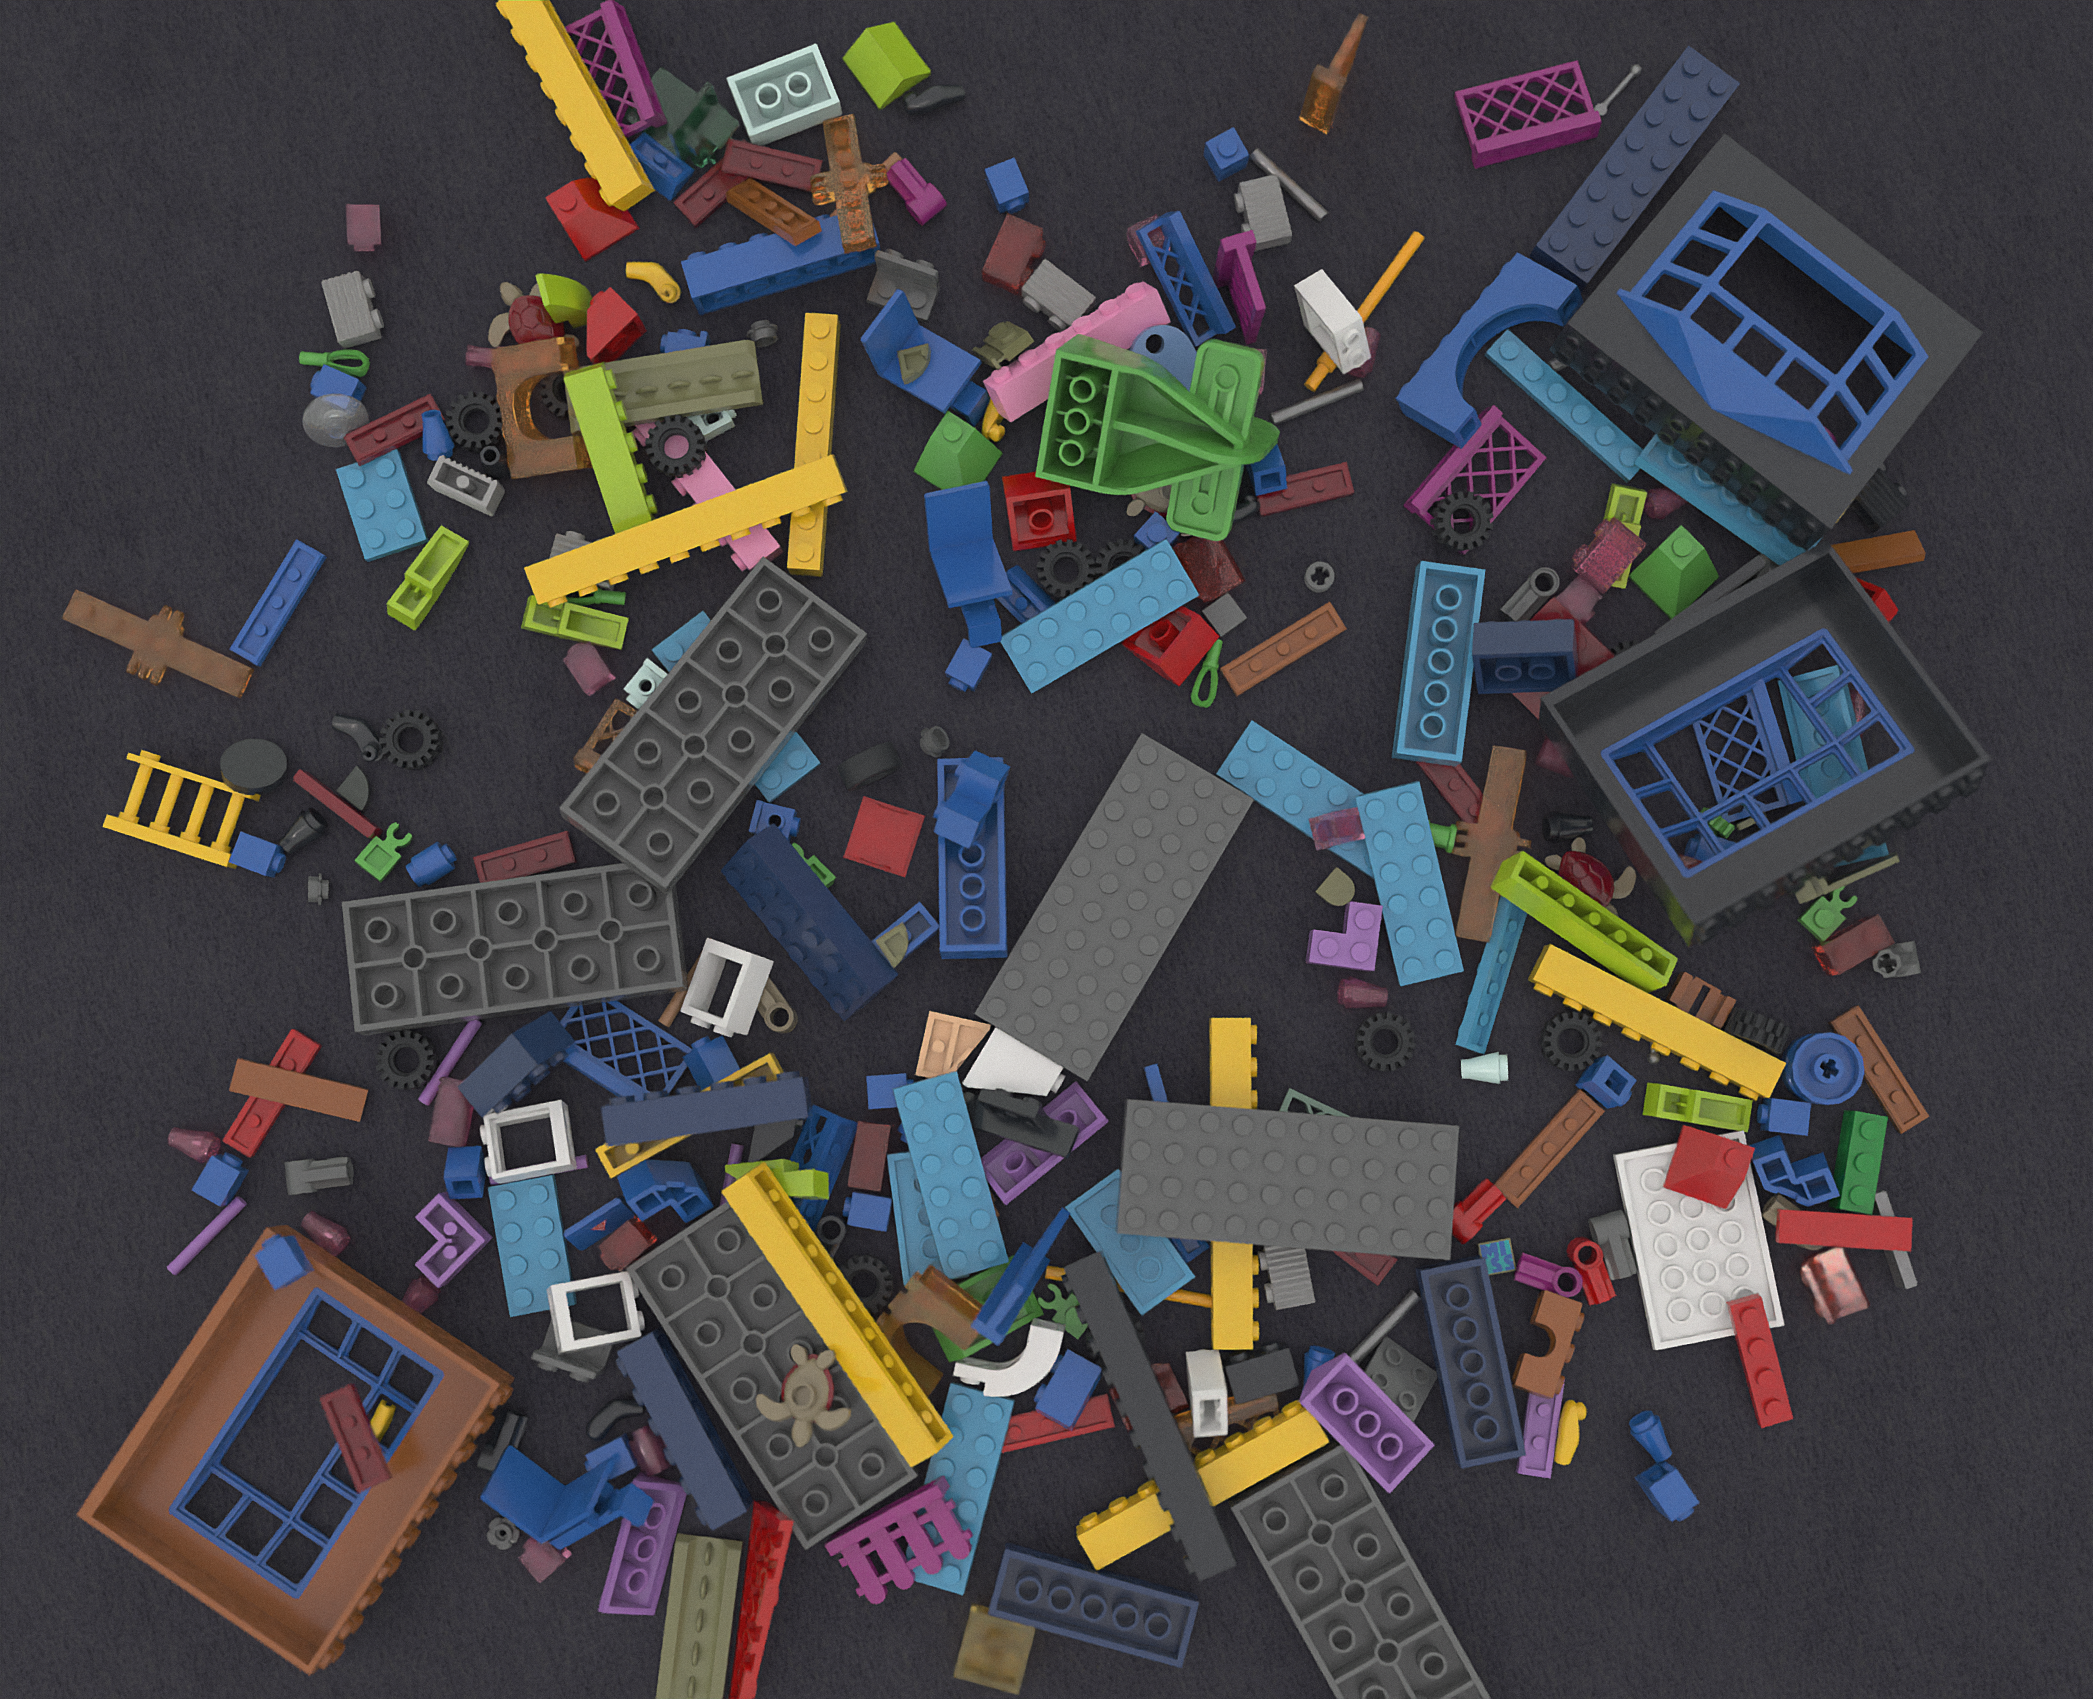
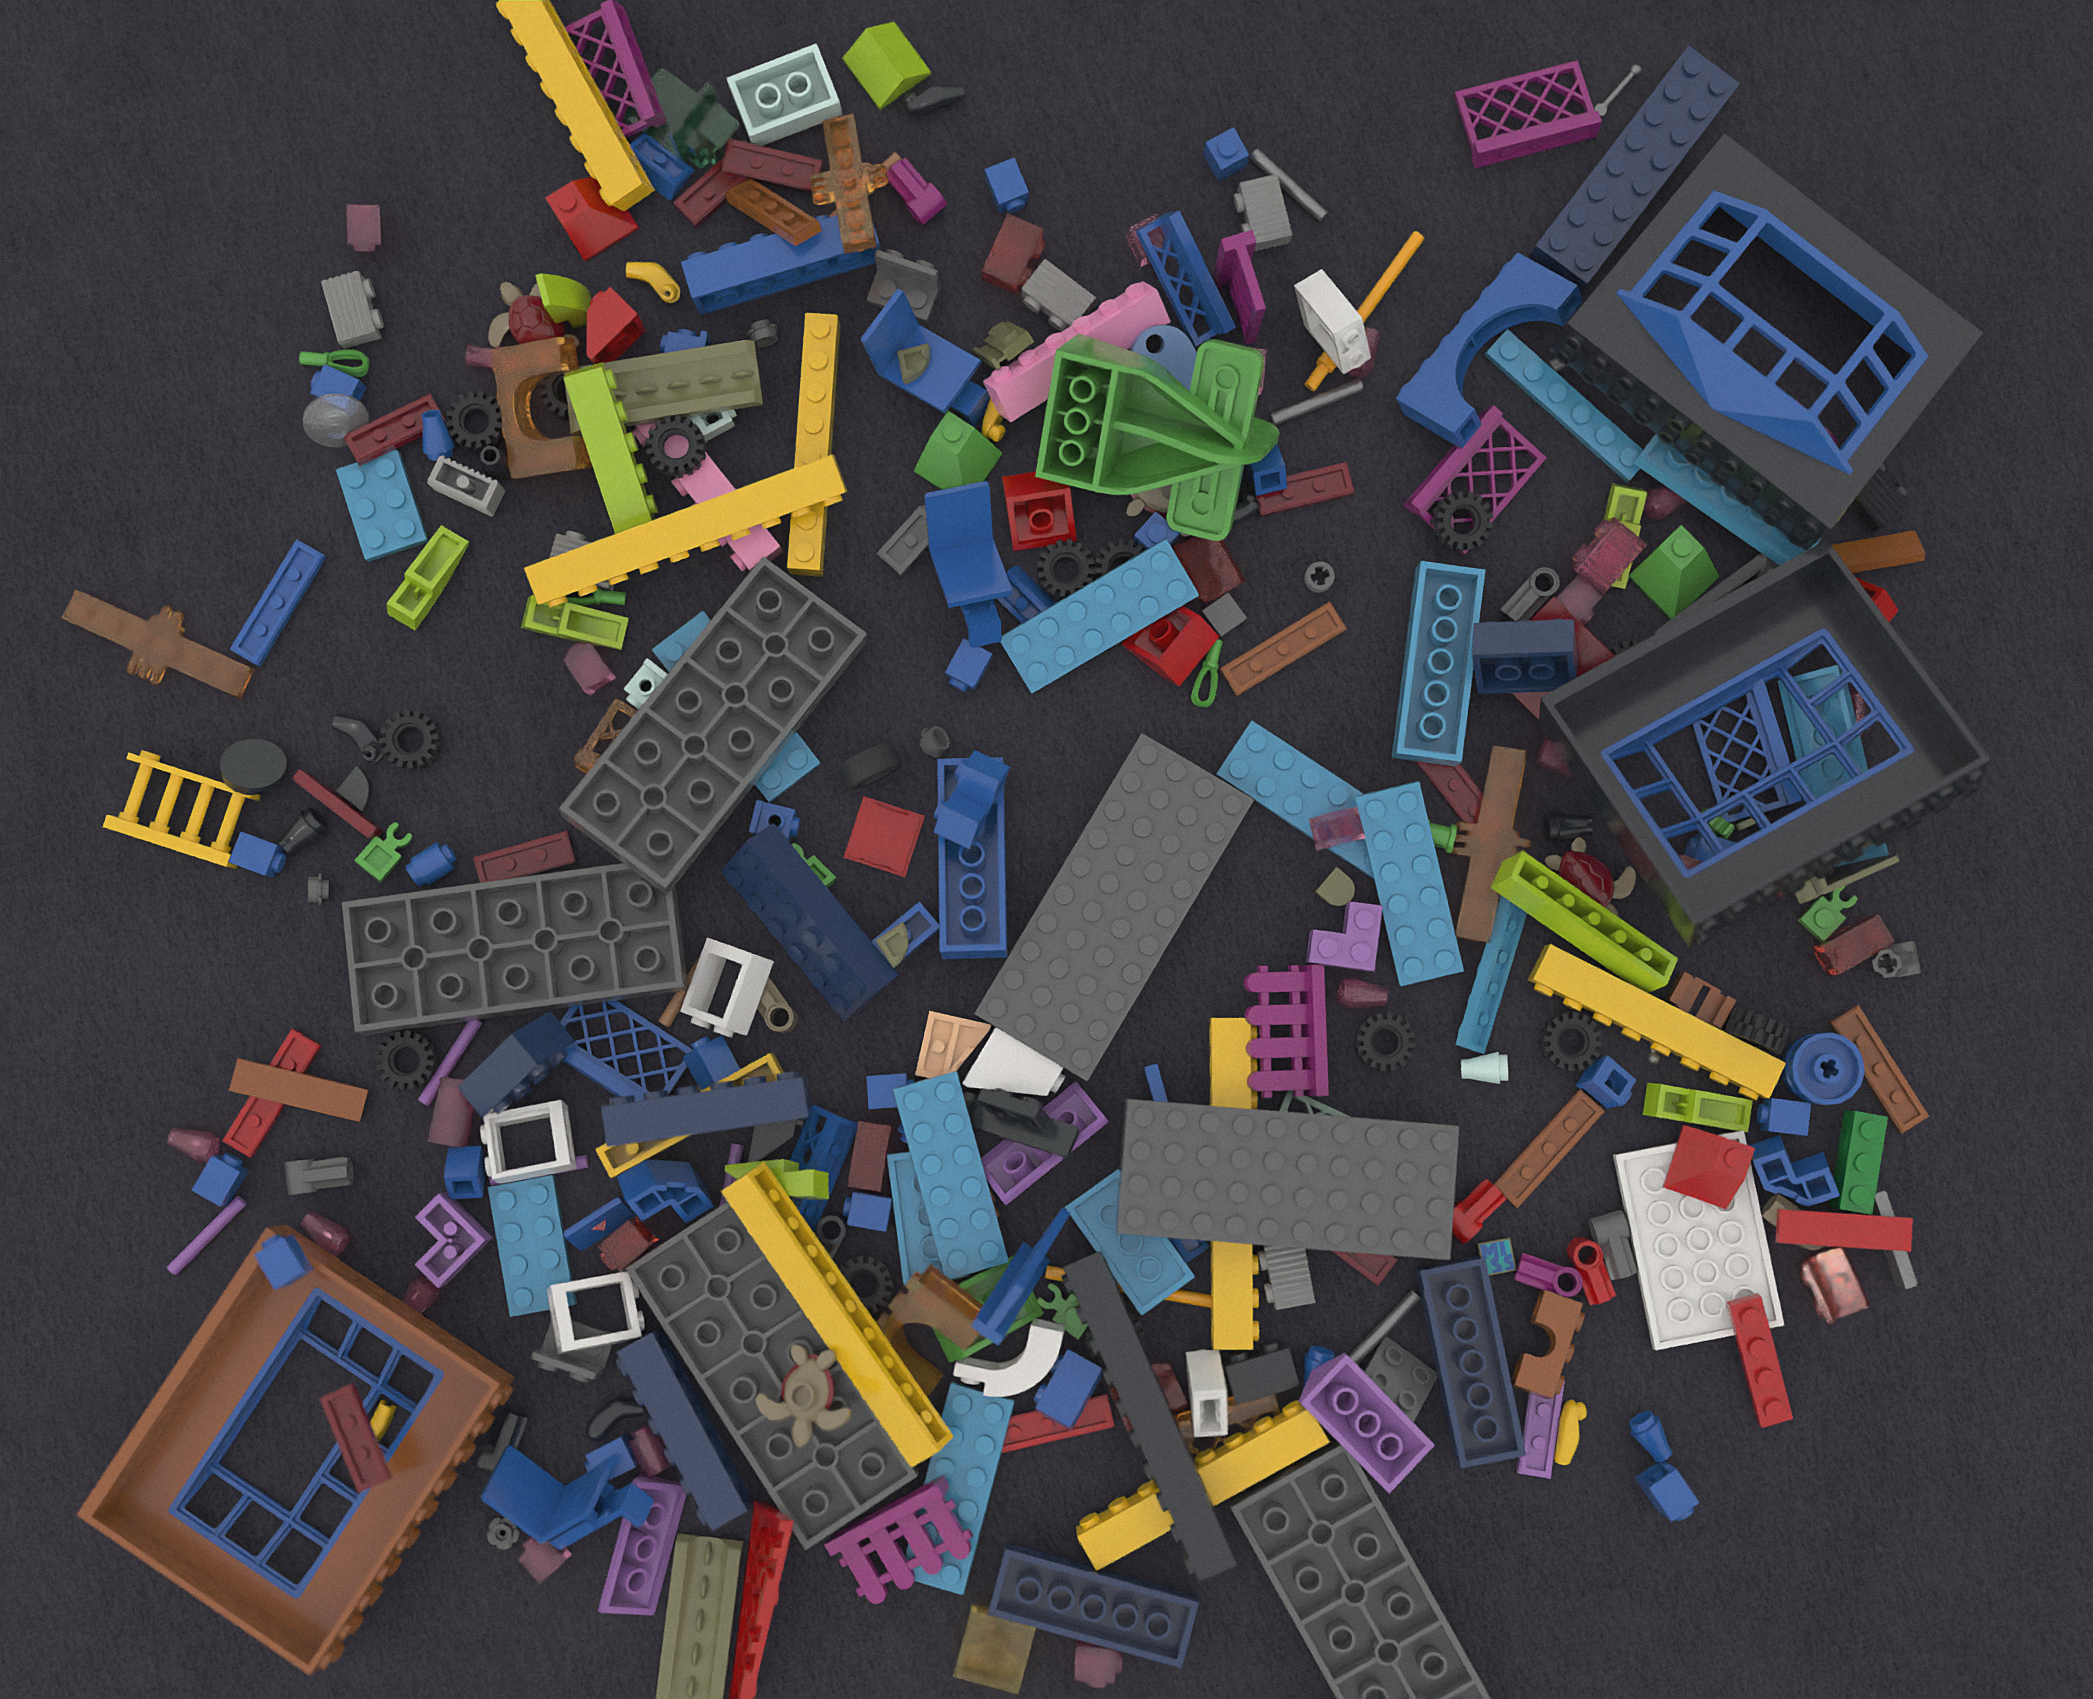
(906, 543): none -> dark grey hinge
(1096, 1664): none -> clear pink brick
(1305, 1015): none -> magenta fence
(1328, 84): clear orange fence -> none

